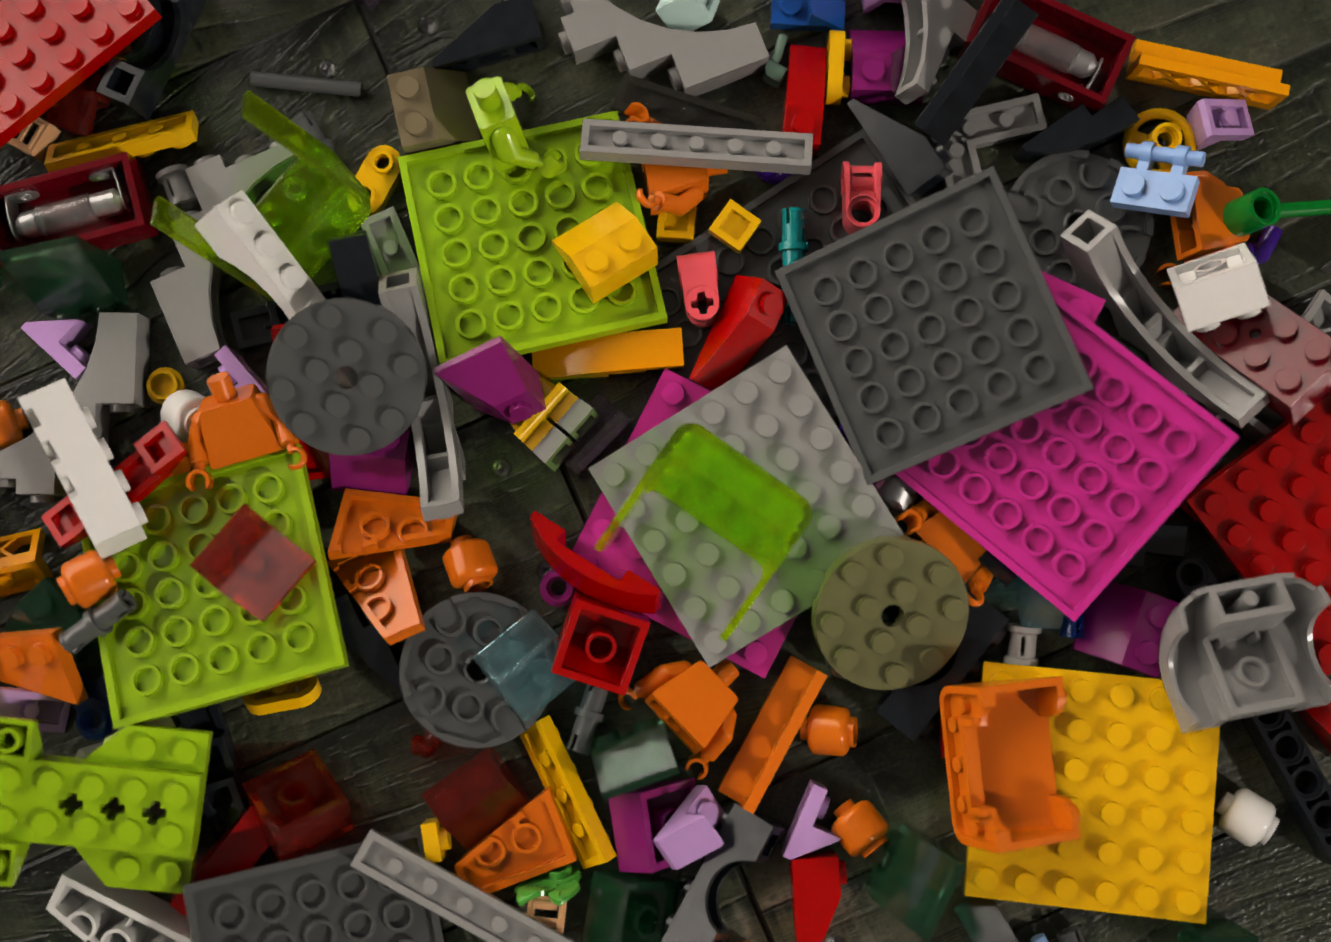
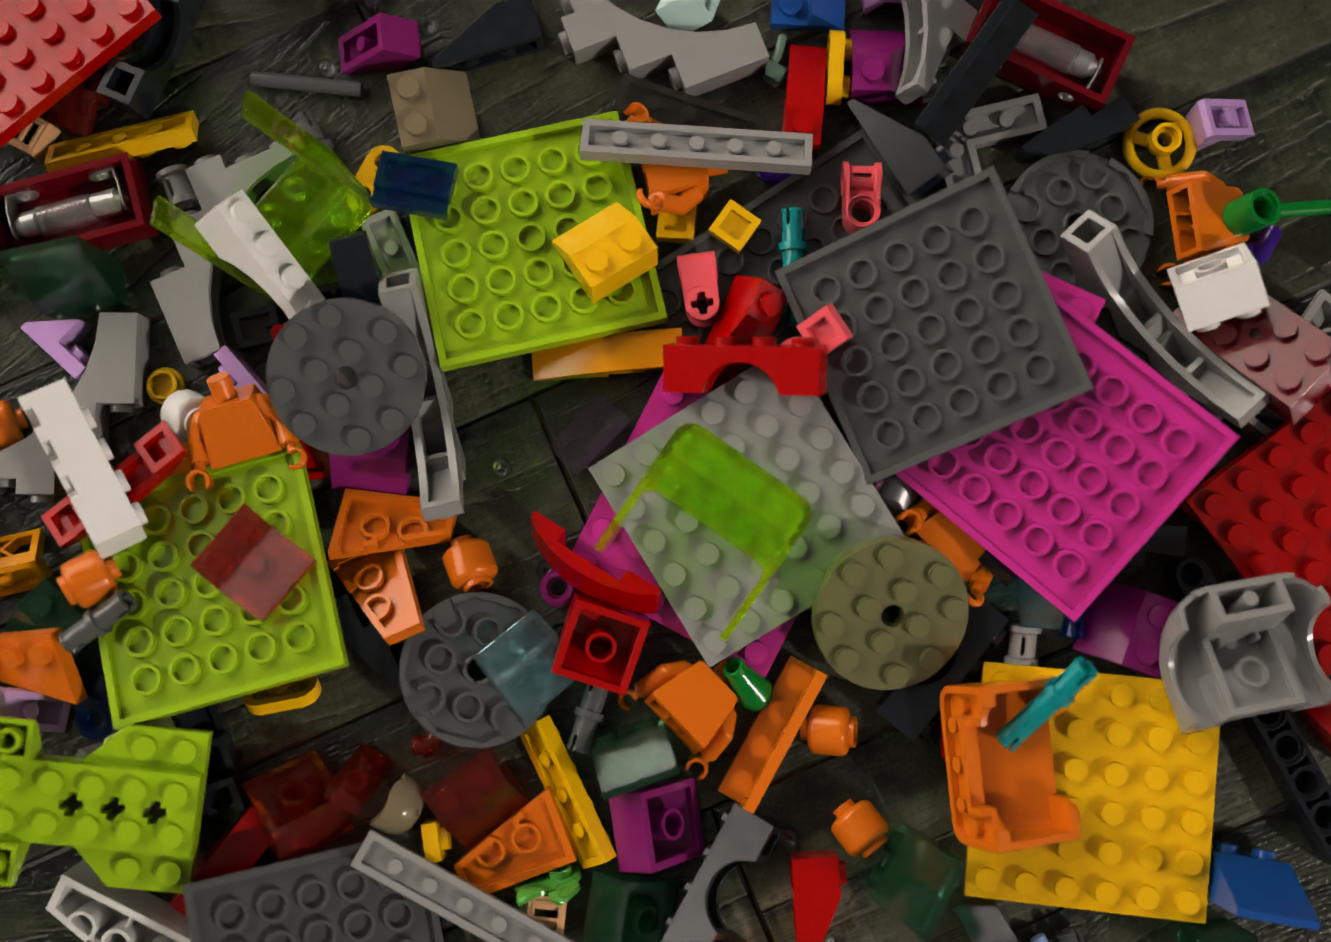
(358, 779): none -> clear red plate
(380, 45): none -> magenta slope
(401, 808): none -> dark tan helmet
(414, 185): none -> plate
(495, 381): magenta slope -> none
(501, 129): lime torso -> none
(568, 413): hips -> none
(691, 829): lavender slope -> none
(749, 686): none -> green cone
(793, 368): none -> red arch
(804, 833): lavender slope -> none
(826, 327): none -> coral plate
(1056, 694): none -> teal pin
(1155, 190): light blue plate -> none
(1205, 74): light orange fence -> none
(1247, 817): white head -> none
(1258, 887): none -> blue slope

